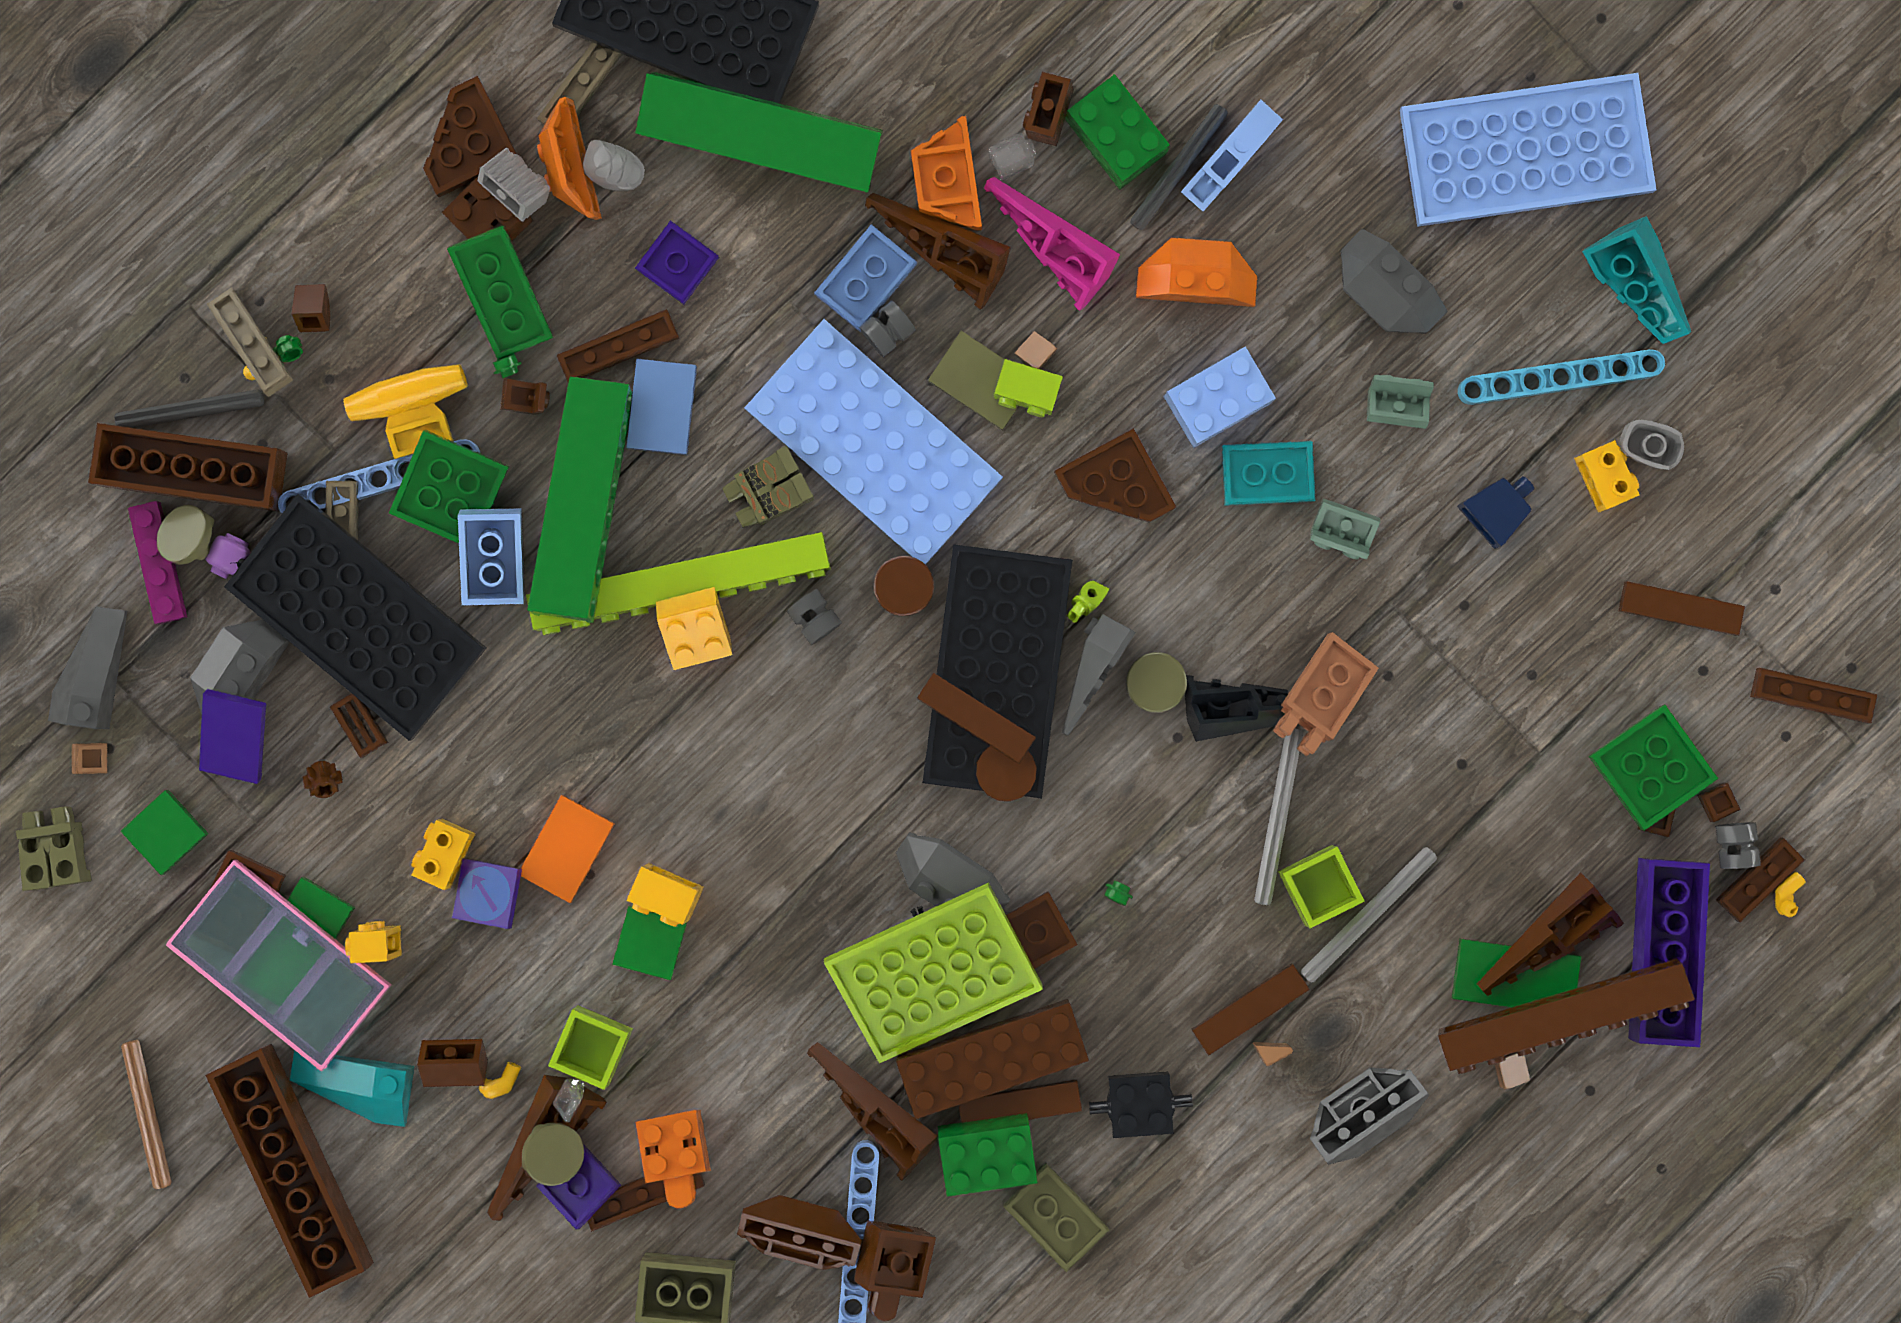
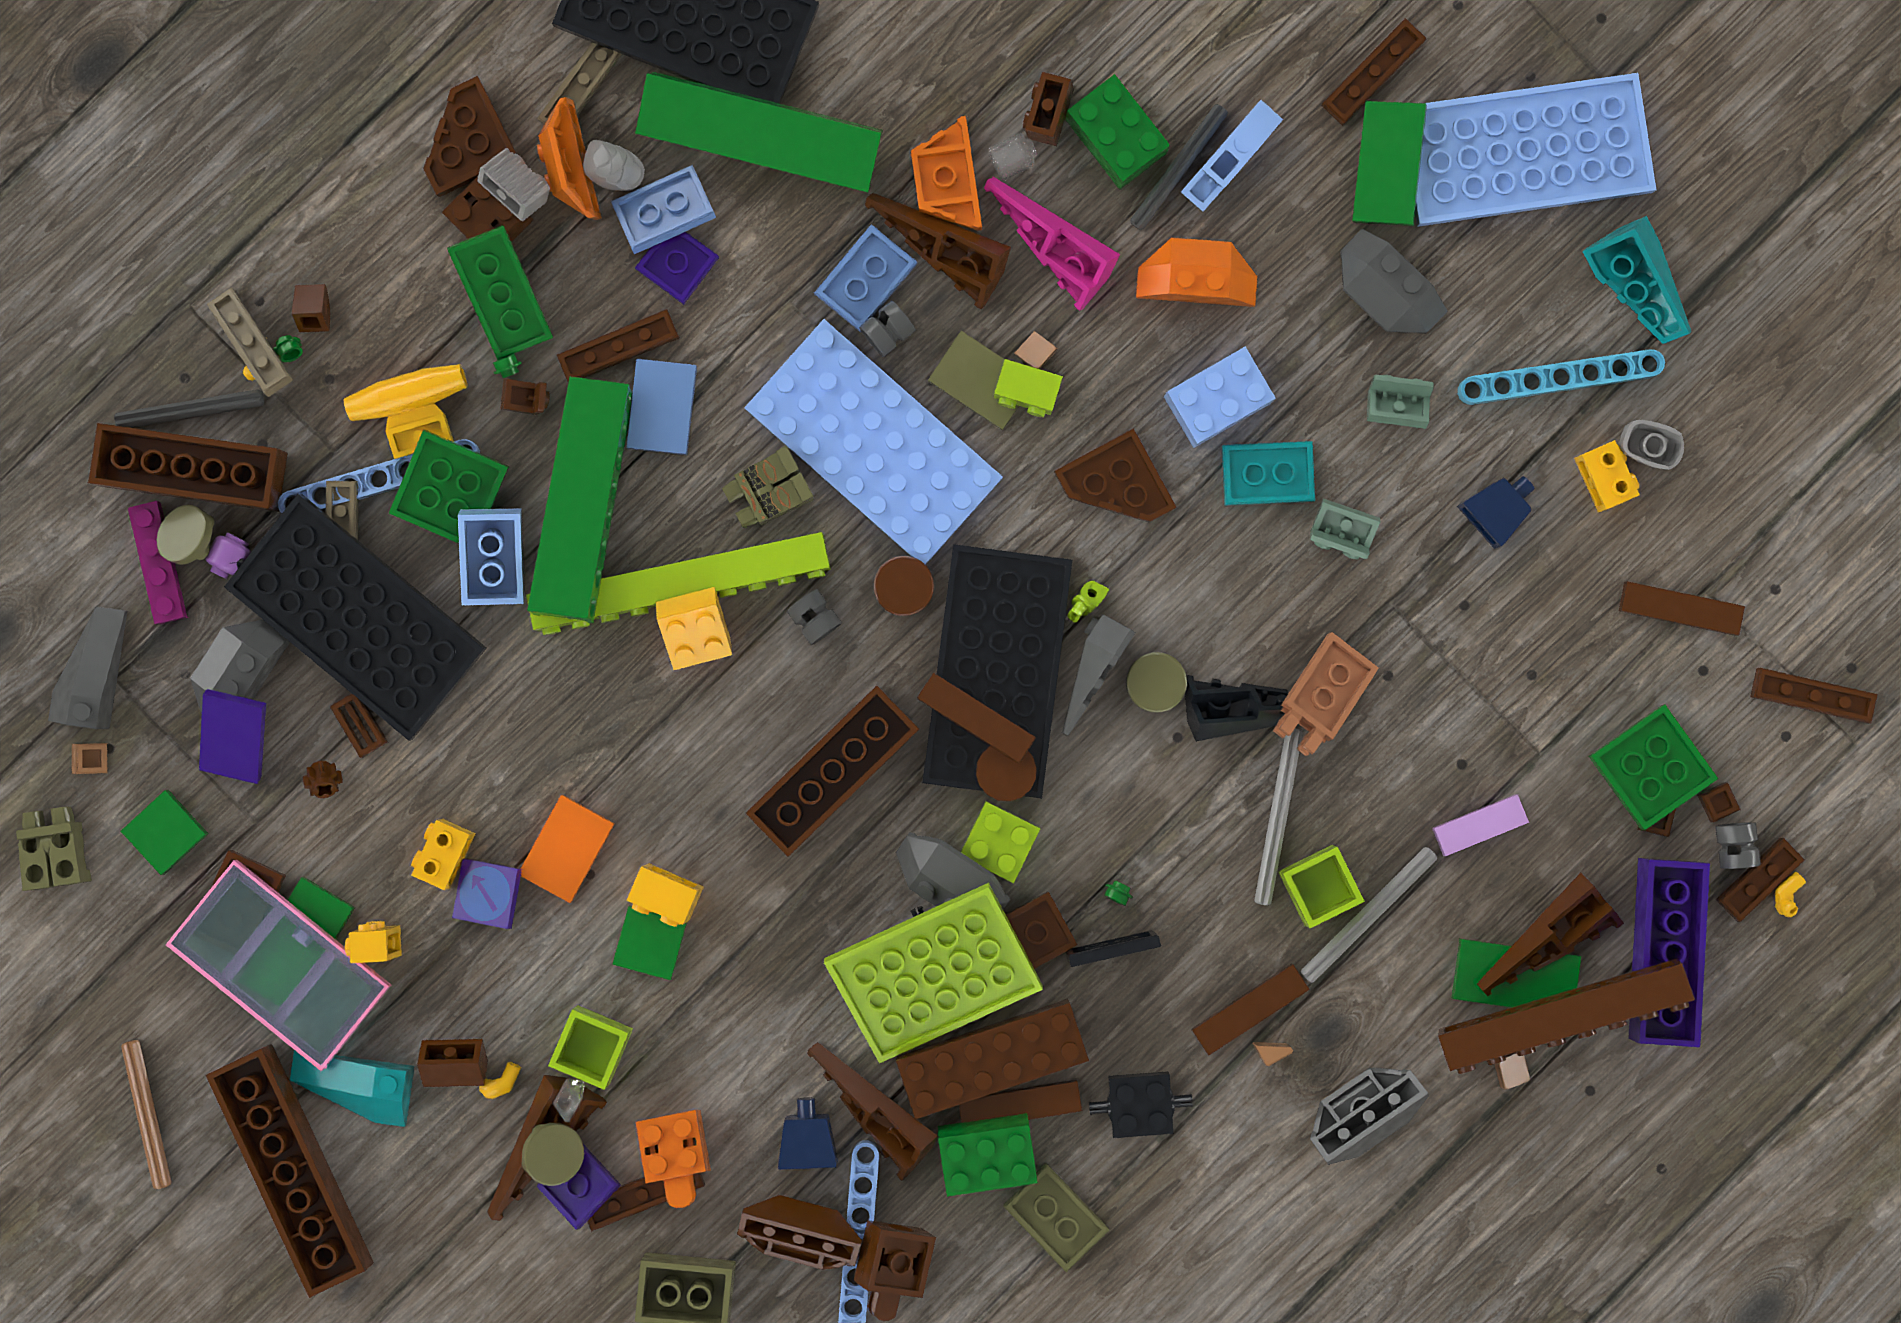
(663, 209): none -> medium blue tile
(807, 1139): none -> dark blue torso
(832, 771): none -> reddish brown brick
(1000, 841): none -> lime piece
(1113, 948): none -> black tile
(1373, 71): none -> reddish brown tile
(1389, 163): none -> green tile
(1480, 825): none -> lavender tile

